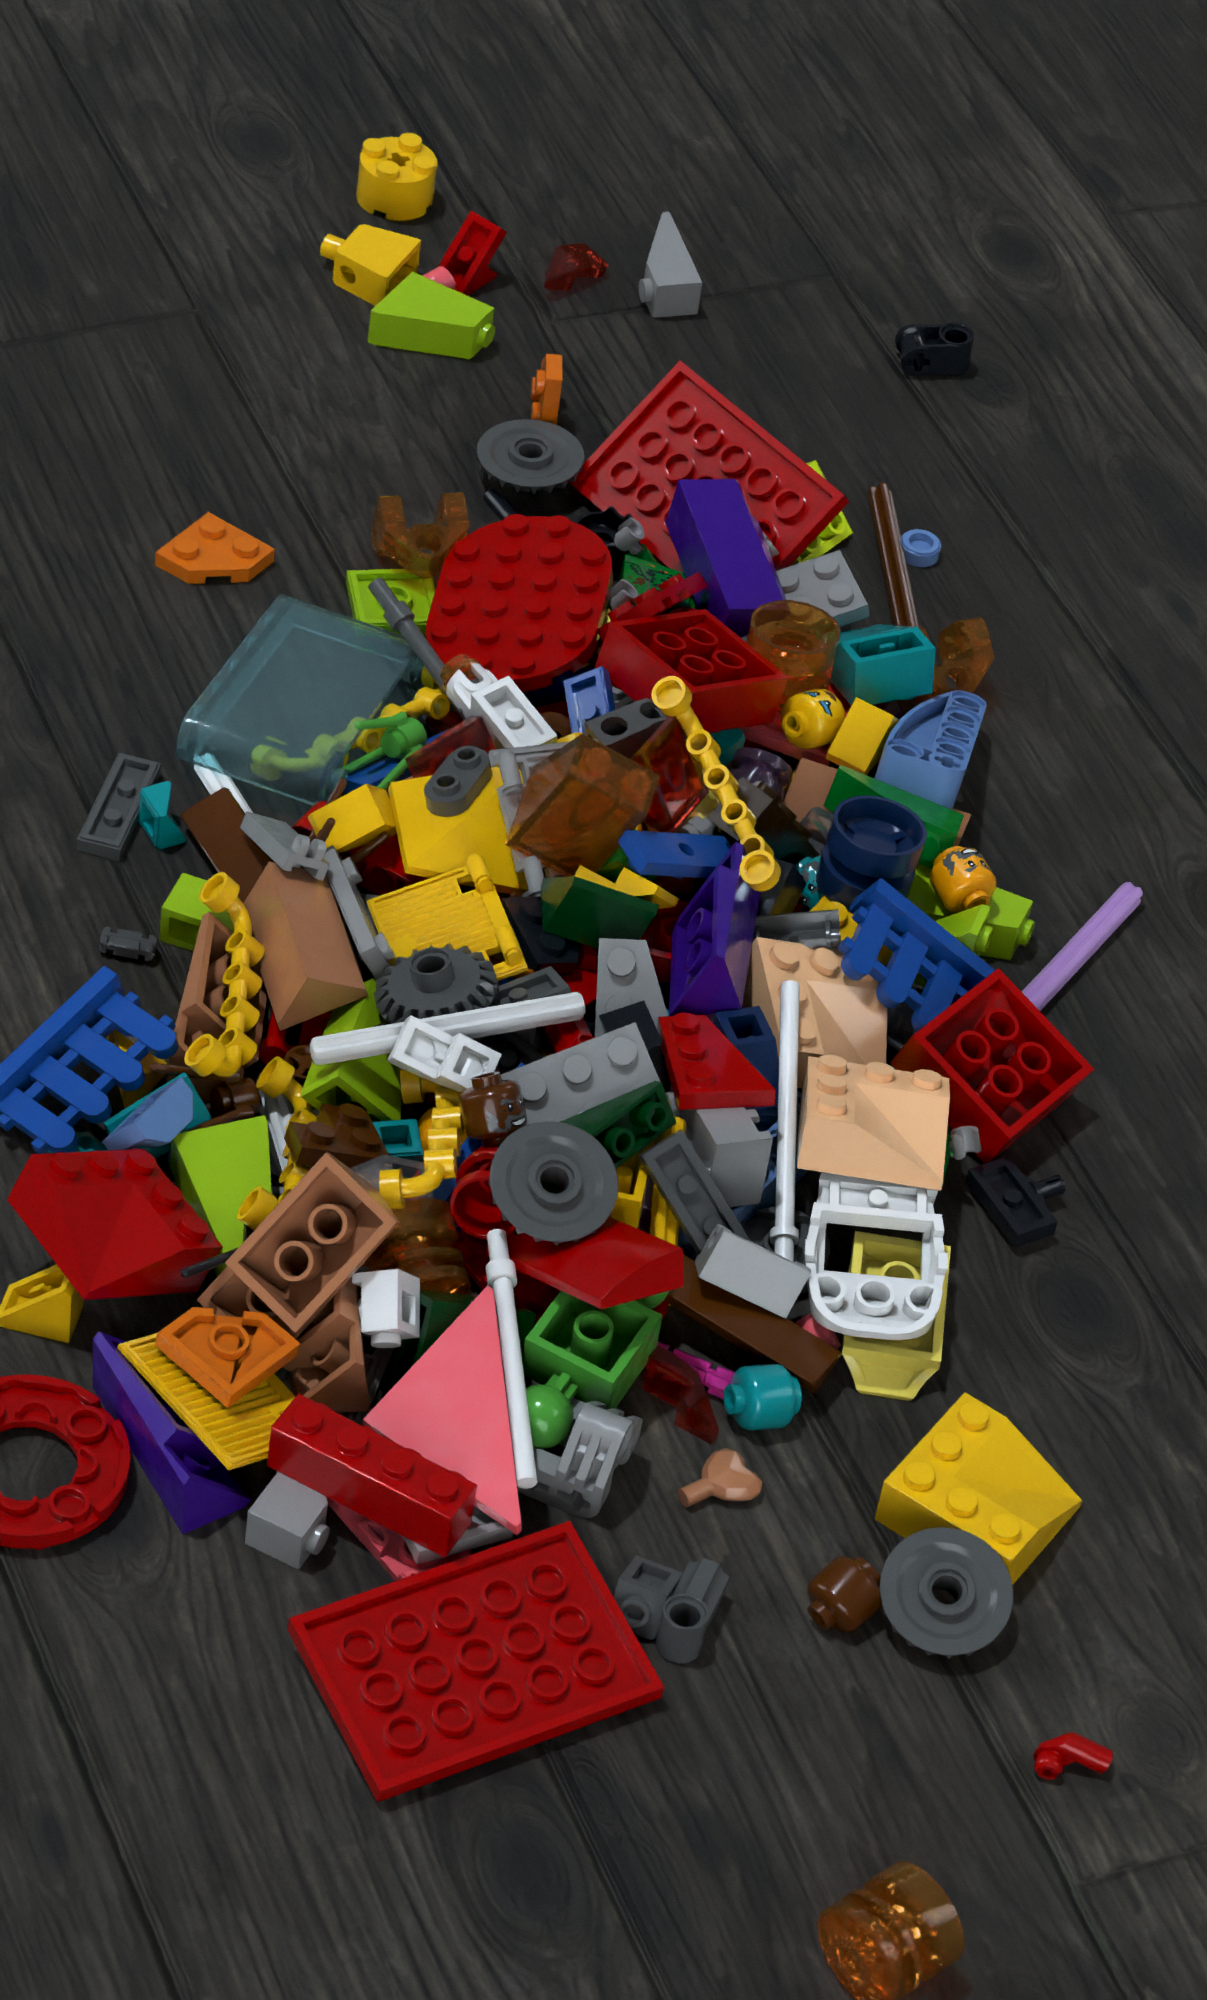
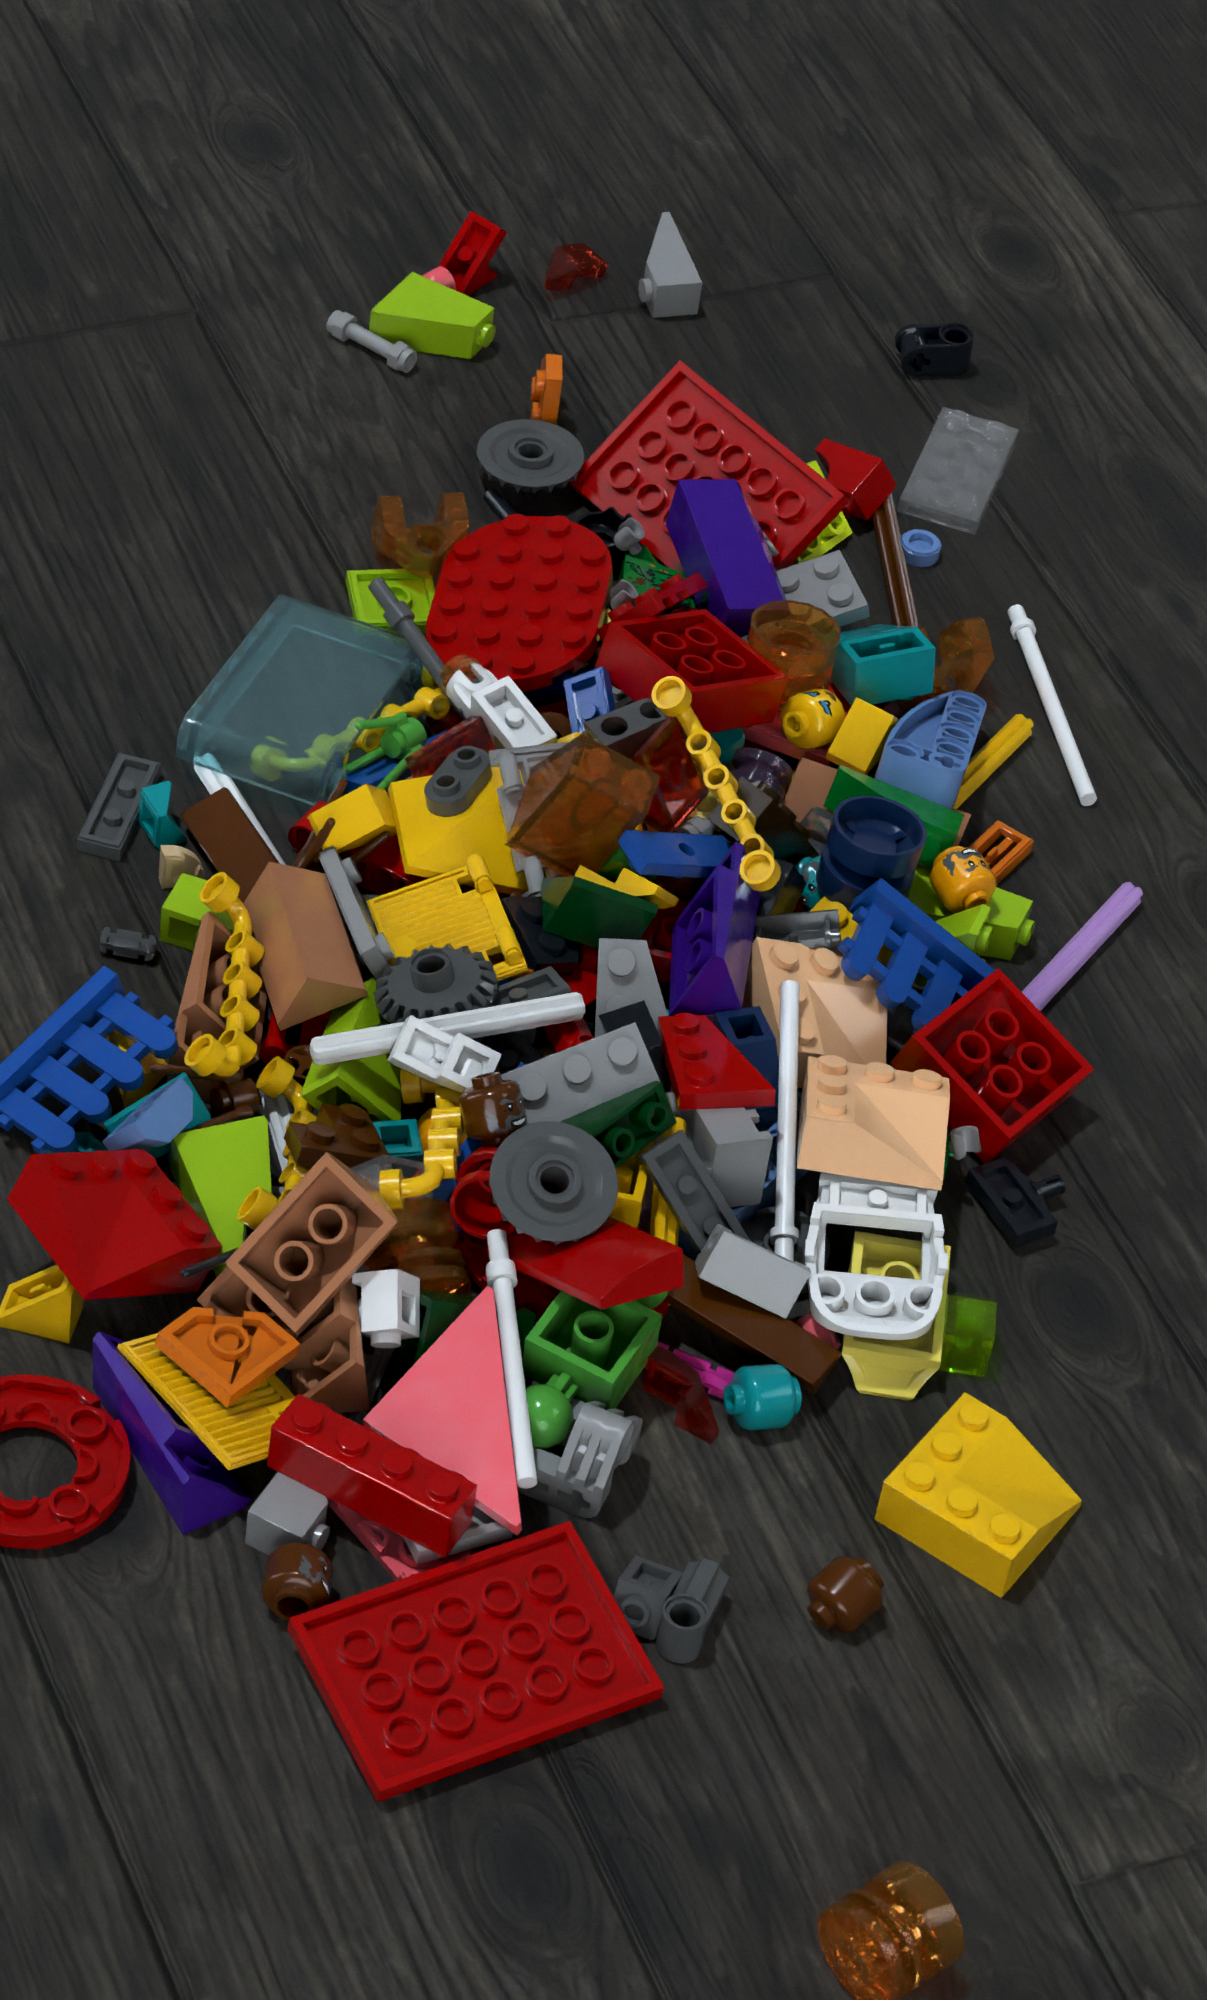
(174, 862): none -> tan tile
(214, 550): orange plate -> none
(285, 845): light grey hinge -> none
(296, 1580): none -> reddish brown head
(371, 261): yellow torso -> none
(396, 177): yellow brick -> none
(399, 355): none -> light grey bar
(724, 1478): nougat rock -> none
(858, 476): none -> red arch
(953, 1563): dark grey gear -> none
(958, 470): none -> clear plate
(968, 1333): none -> clear neon green slope
(994, 754): none -> yellow axle
(1013, 858): none -> orange tile
(1024, 631): none -> white bar
(1070, 1748): red arm -> none

